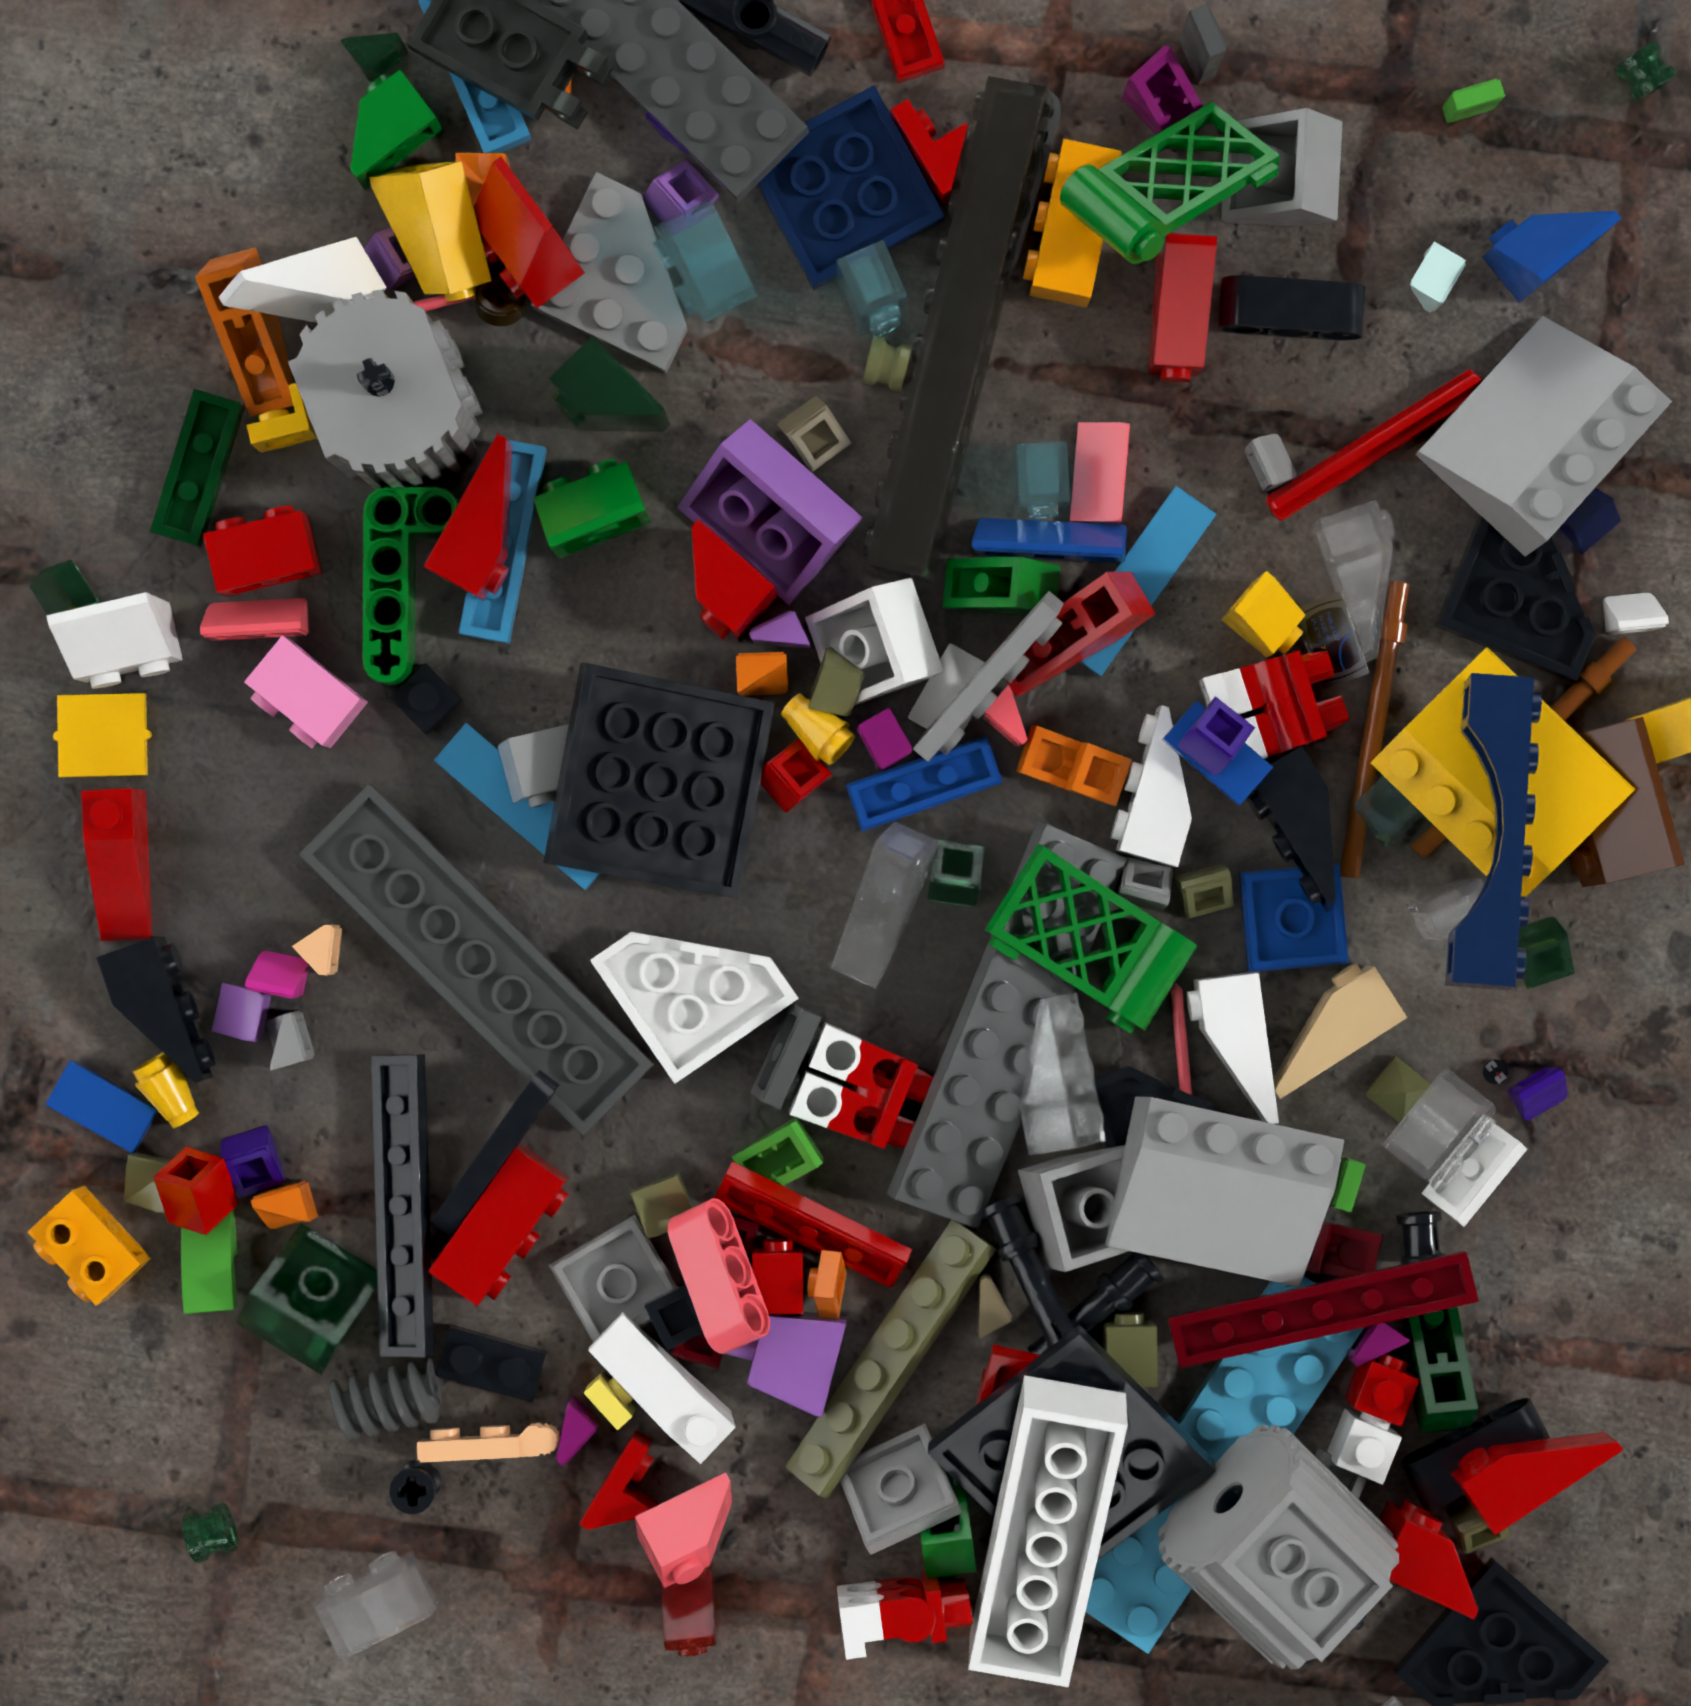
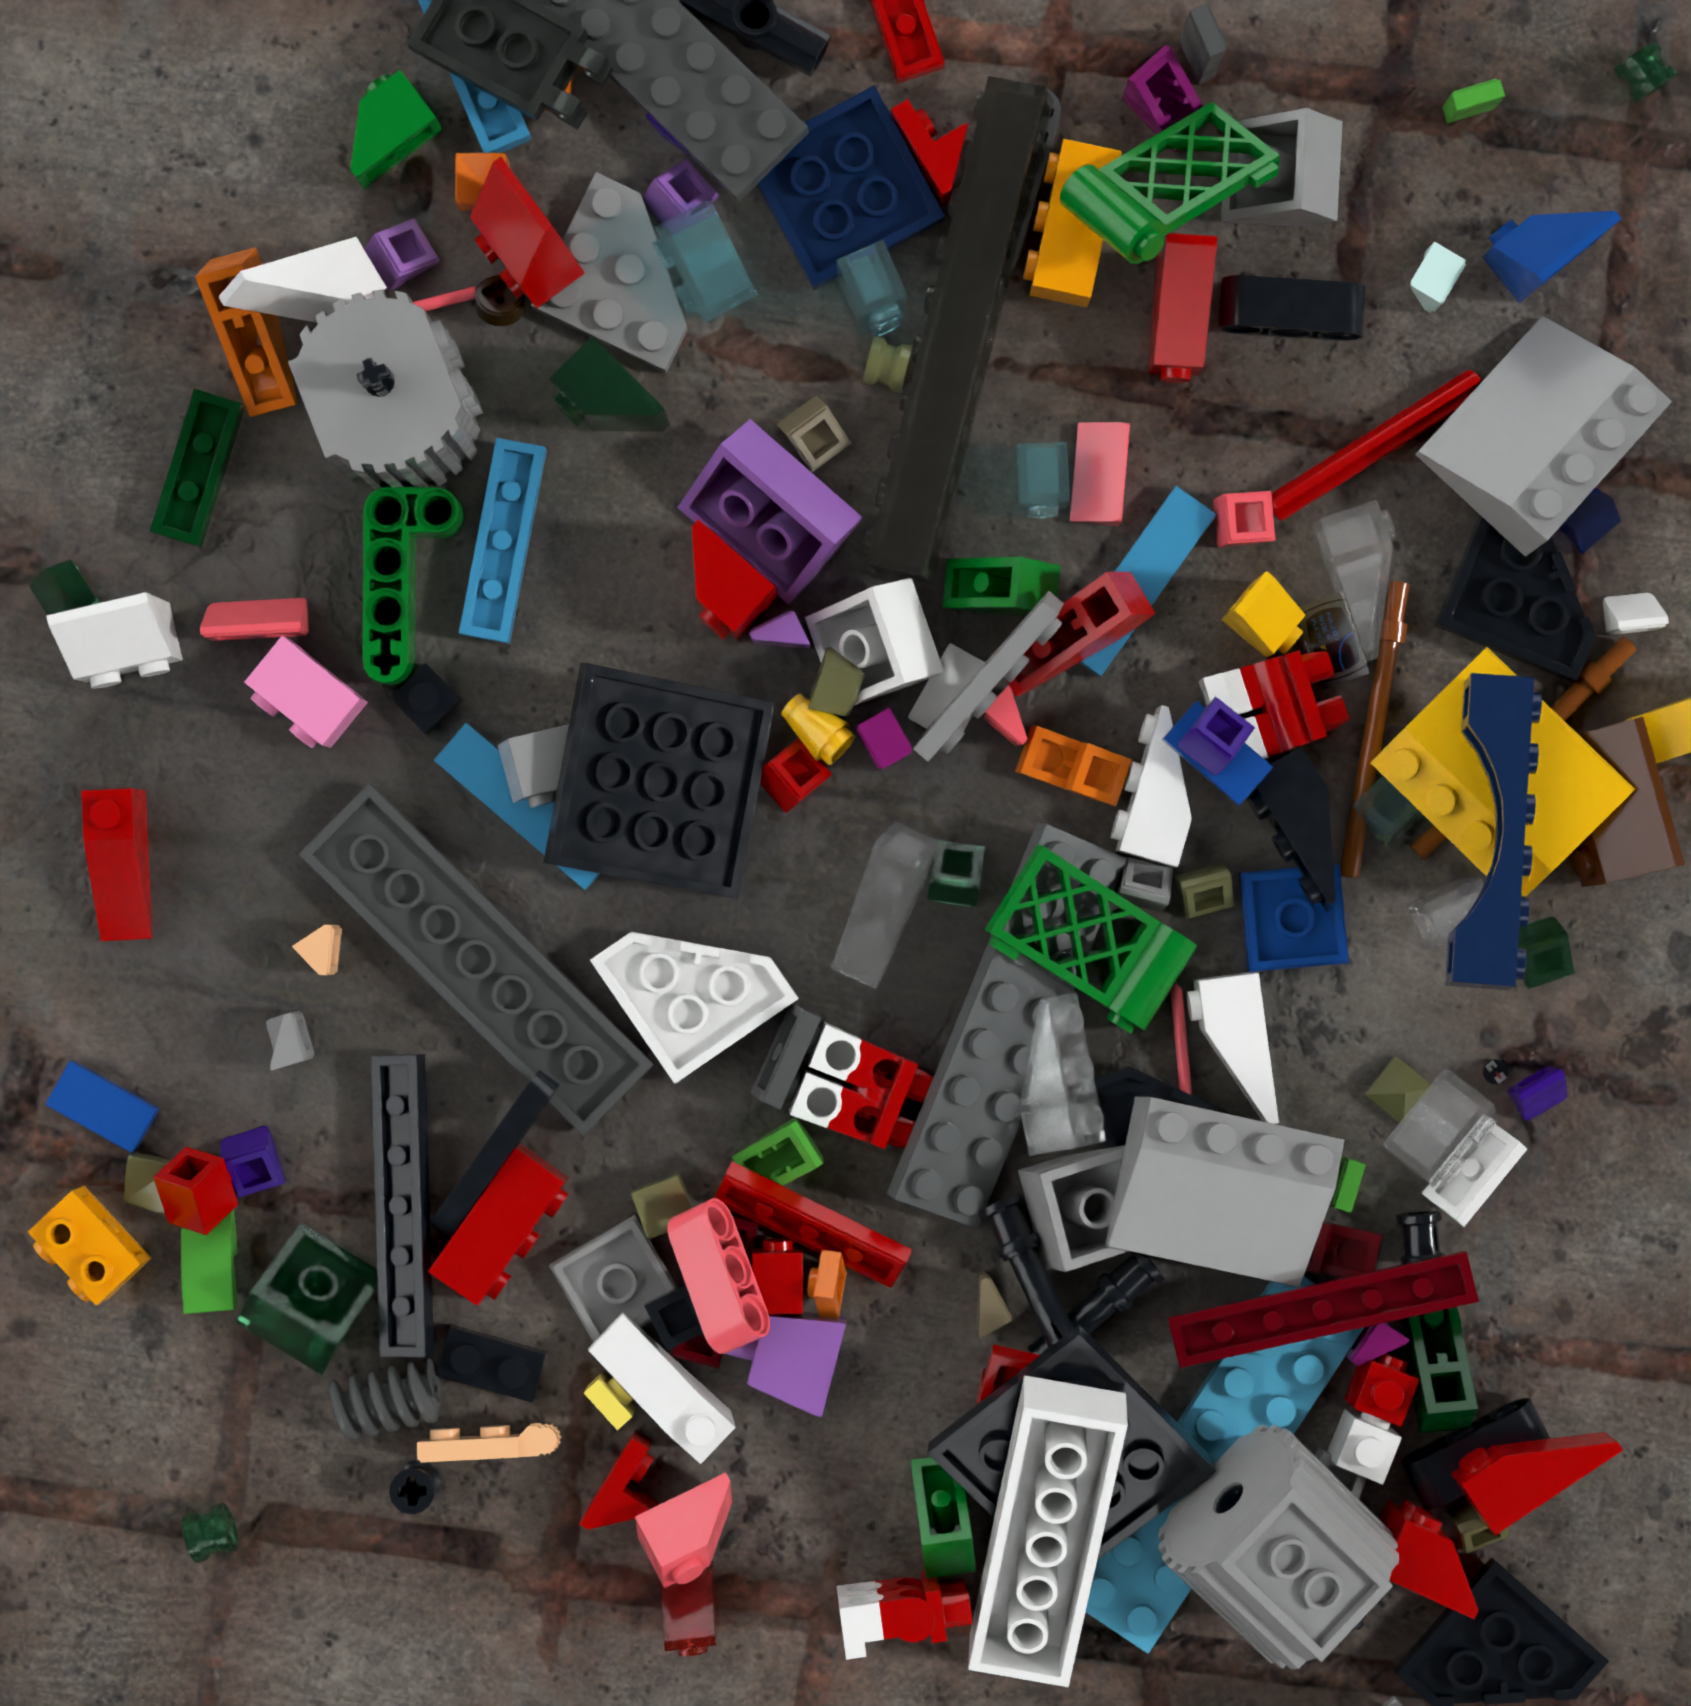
(102, 735): yellow piece -> none
(150, 995): black slope -> none
(166, 1089): yellow cone -> none
(241, 1013): medium lavender slope -> none
(262, 551): red brick -> none
(278, 975): dark pink slope -> none
(281, 429): yellow bracket -> none
(285, 1205): orange slope -> none
(375, 53): clear green slope -> none
(375, 1604): clear brick -> none
(435, 226): yellow slope -> none
(477, 534): red slope -> none
(577, 1429): magenta slope -> none
(590, 508): green slope -> none
(762, 673): orange slope -> none
(890, 1358): olive plate -> none
(898, 1490): light grey tile -> none
(923, 784): blue tile -> none
(1050, 540): blue slope -> none
(1133, 1345): olive brick -> none
(1243, 519): none -> coral slope
(1270, 462): light grey slope -> none
(1341, 1023): tan slope -> none

